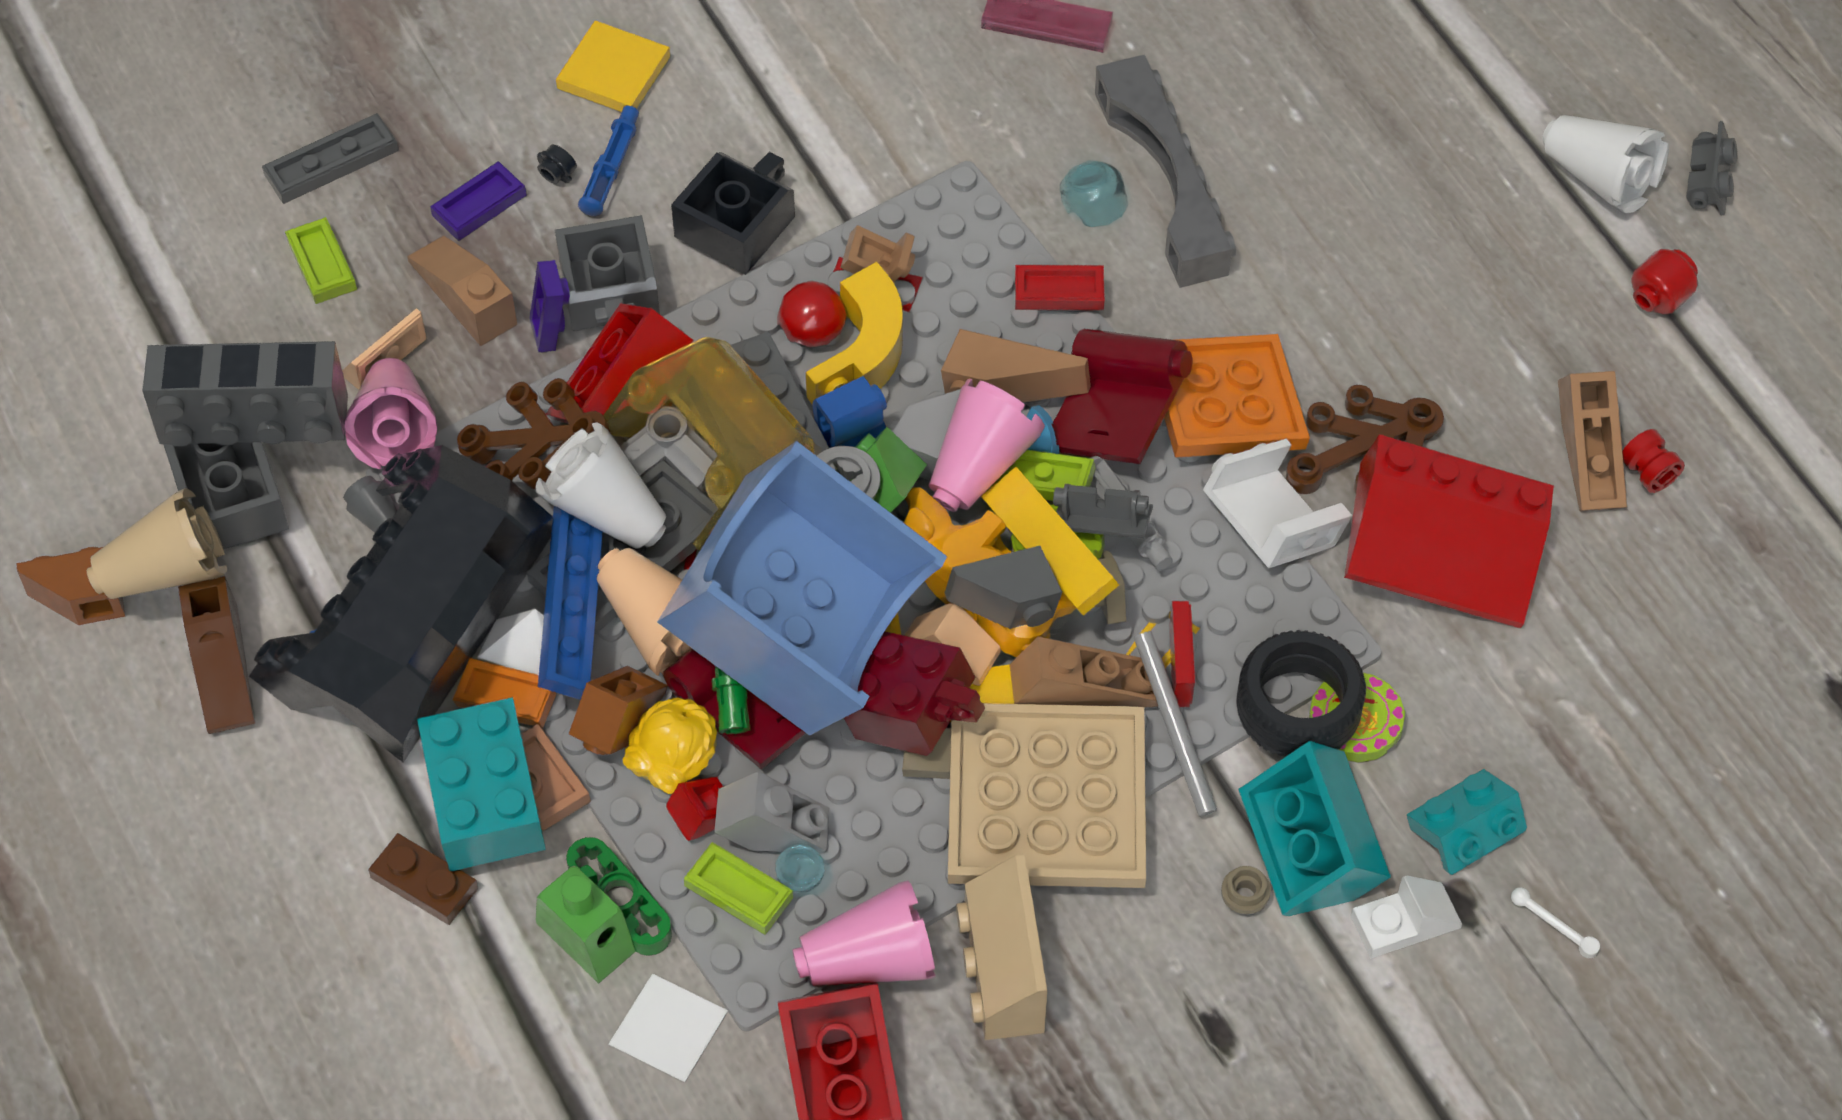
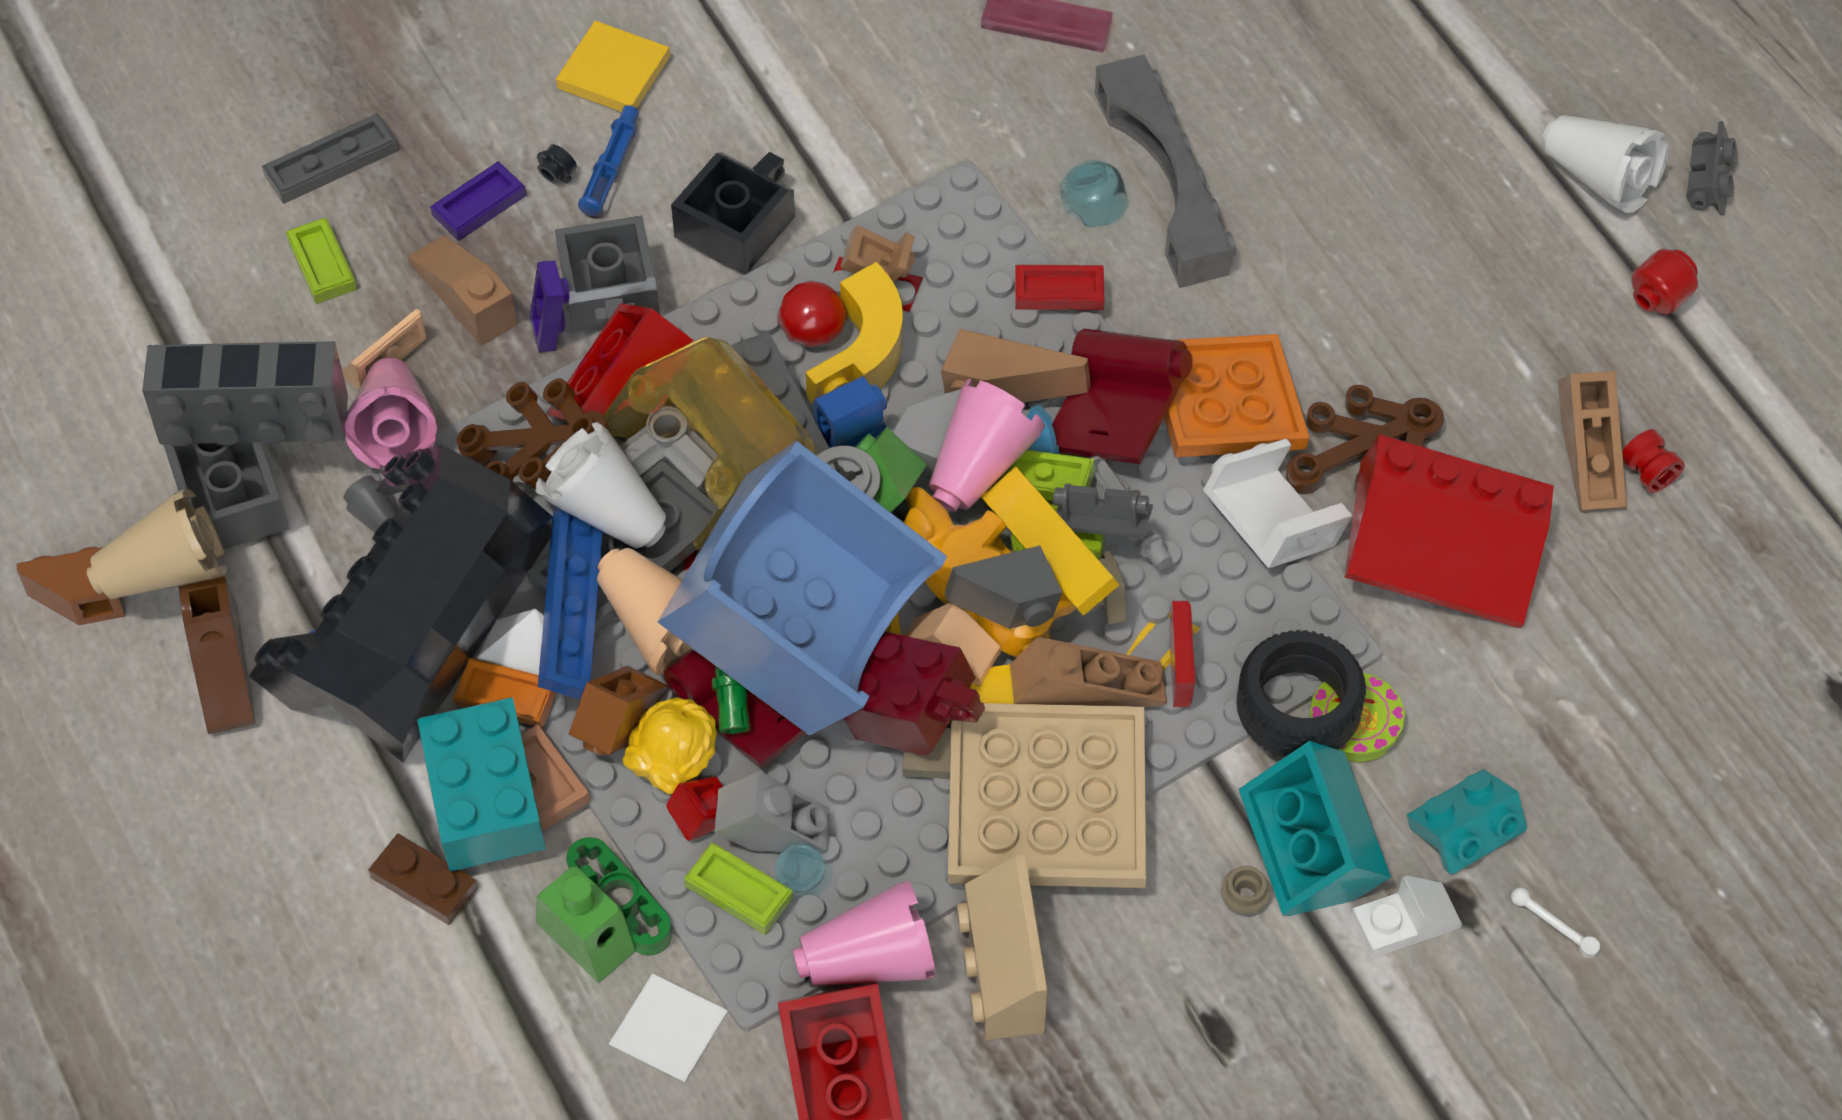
(1175, 724): light grey bar -> none

